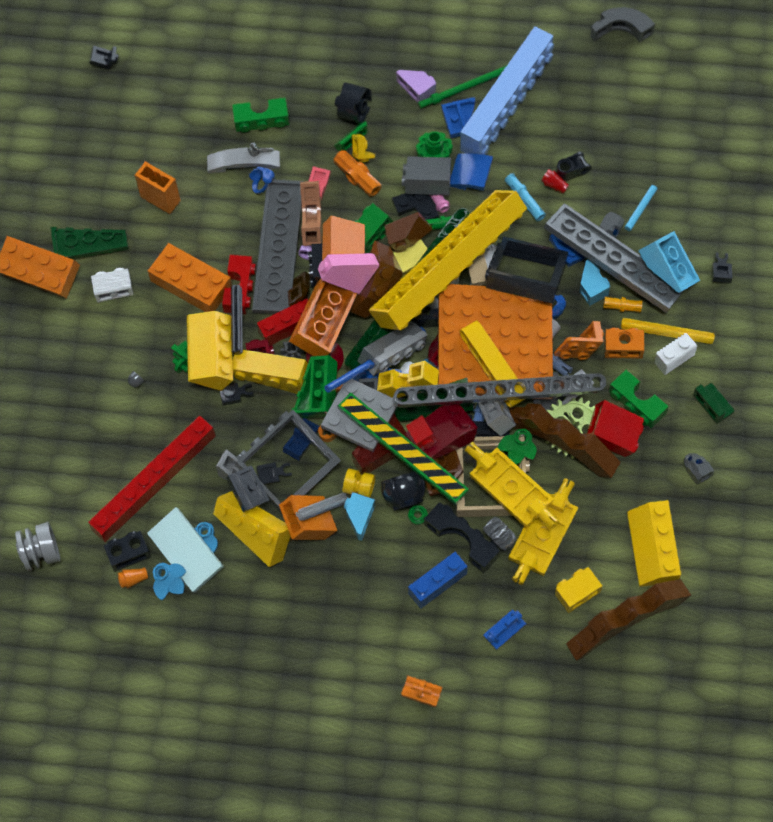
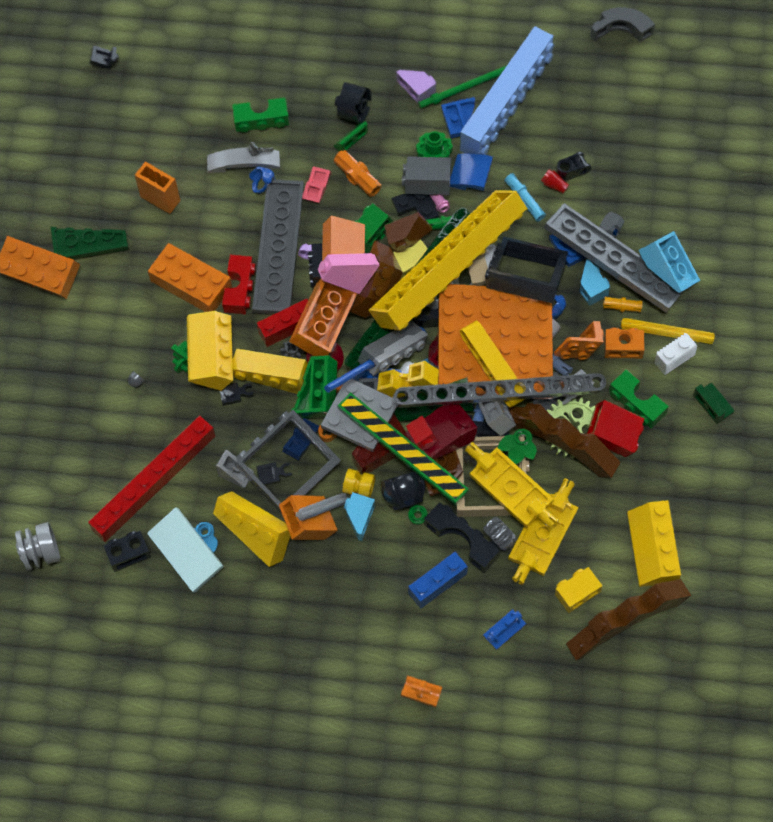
(112, 284): white brick -> none
(130, 577): orange cone -> none
(170, 581): dark azure plate -> none
(236, 320): black axle -> none
(247, 488): black plate -> none
(259, 346): dark red bracket -> none
(299, 289): dark brown slope -> none
(311, 213): nougat arch -> none
(359, 145): yellow bracket -> none
(642, 205): medium azure bar -> none
(698, 468): dark grey rock -> none
(721, 269): black plate -> none

